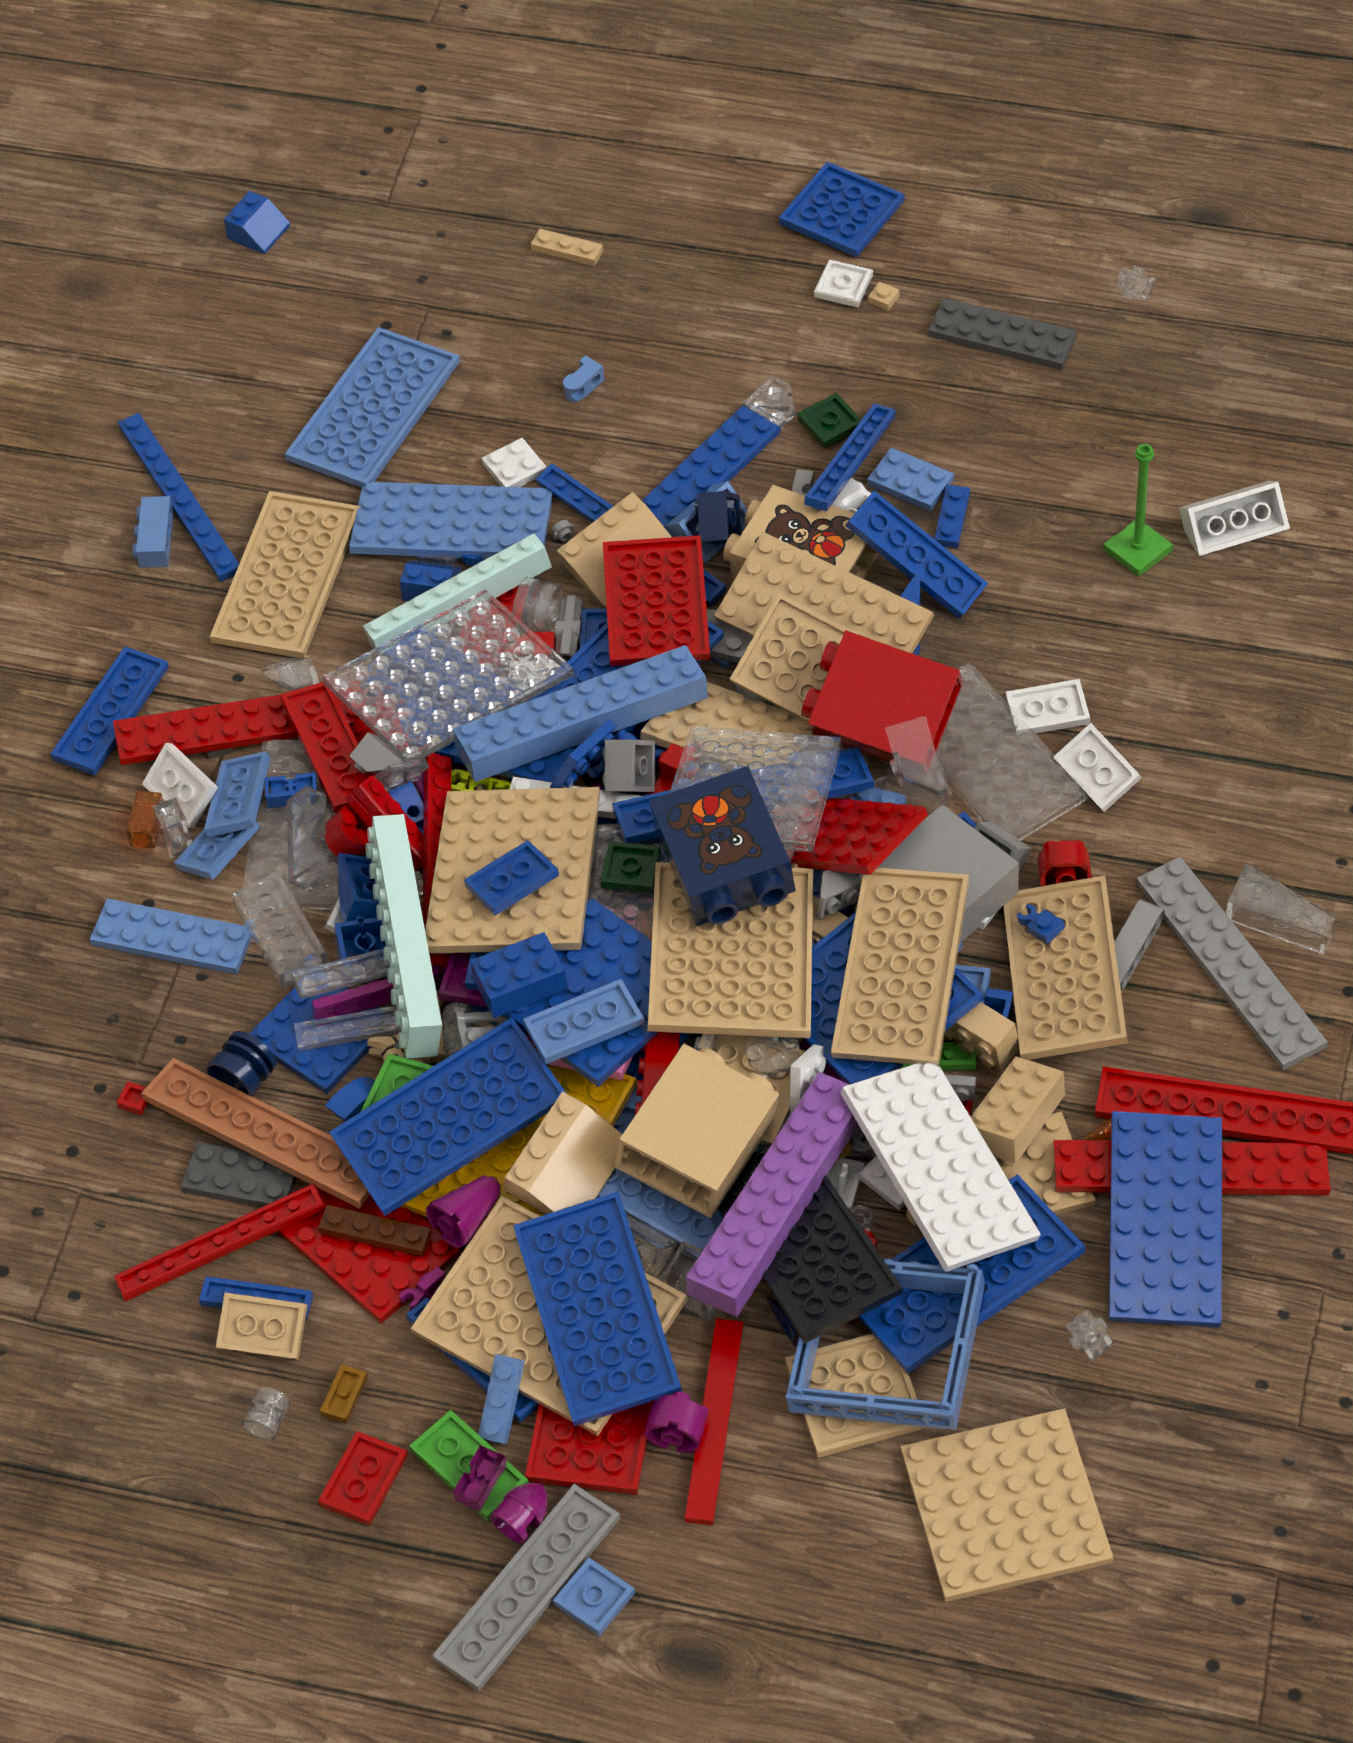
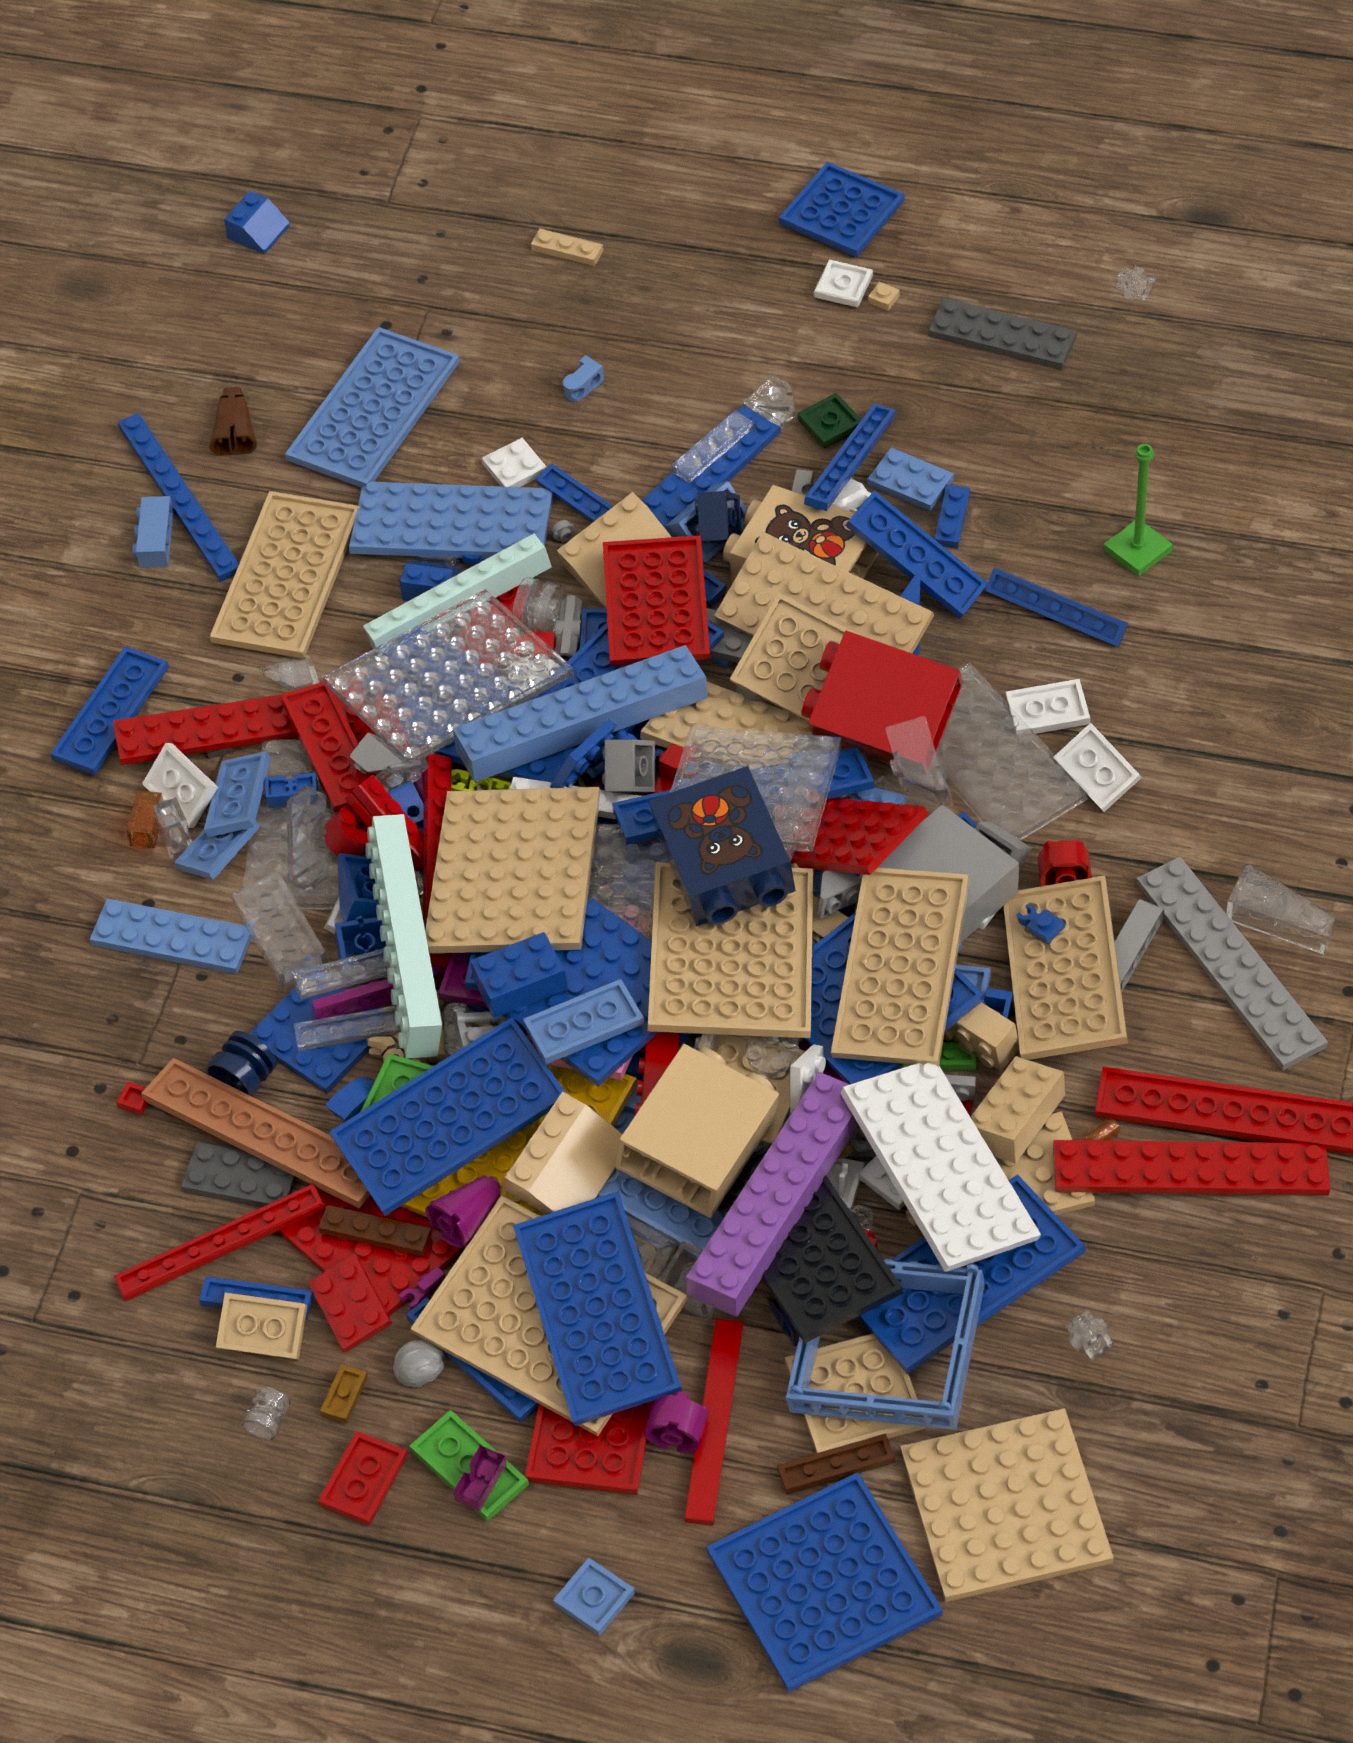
(232, 427): none -> reddish brown piece
(350, 1302): none -> red plate
(418, 1363): none -> light grey hair
(501, 1398): medium blue plate -> none
(511, 877): blue plate -> none
(519, 1509): magenta helmet -> none
(526, 1587): light grey plate -> none
(630, 867): dark green plate -> none
(712, 446): none -> clear plate
(824, 1581): none -> blue plate
(836, 1463): none -> reddish brown plate
(1056, 606): none -> blue plate
(1165, 1219): blue plate -> none
(1235, 517): white slope -> none

